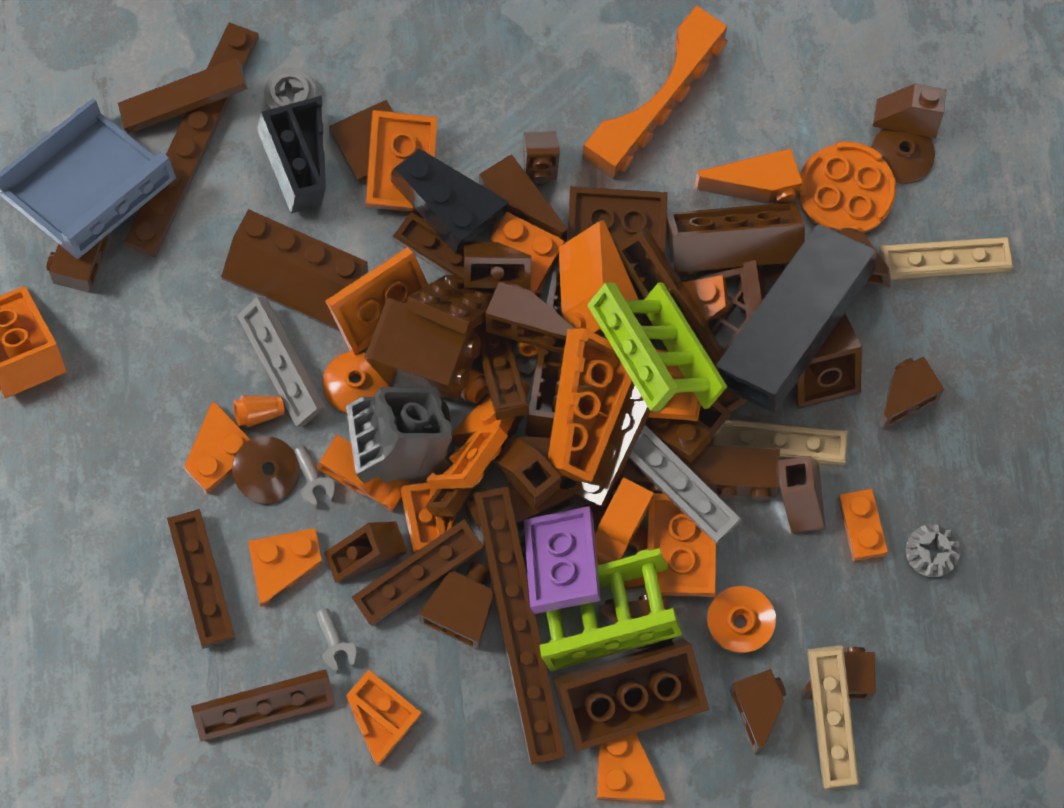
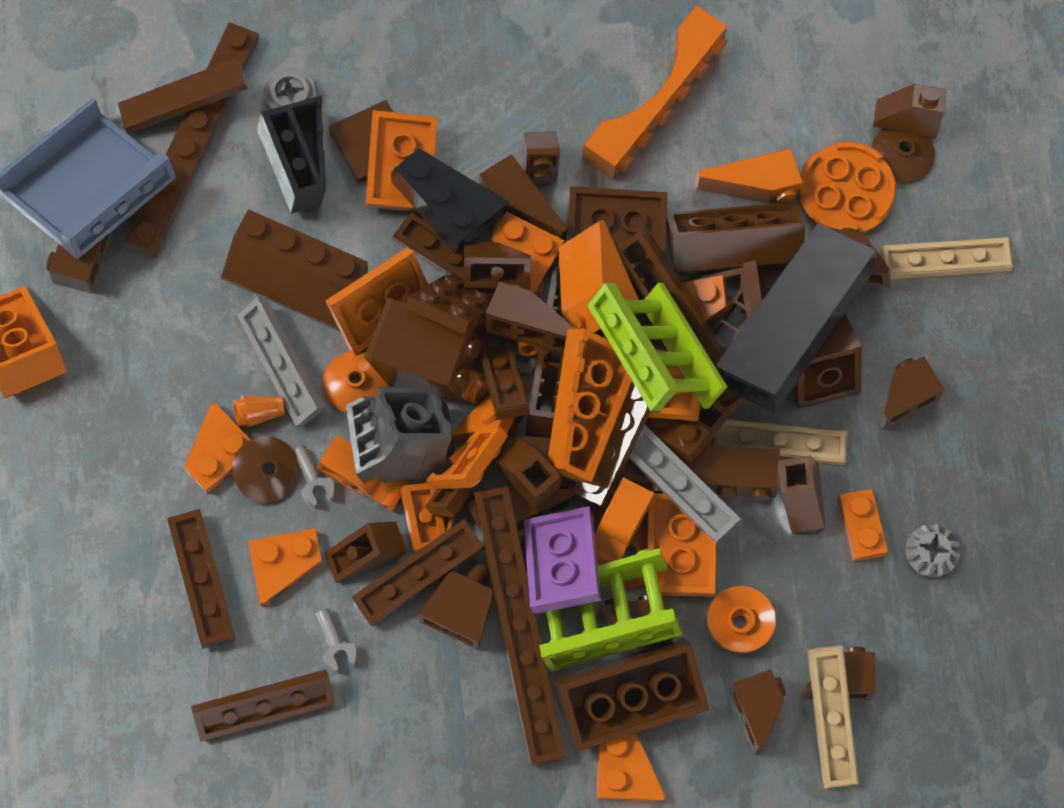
(380, 714): orange wing -> none

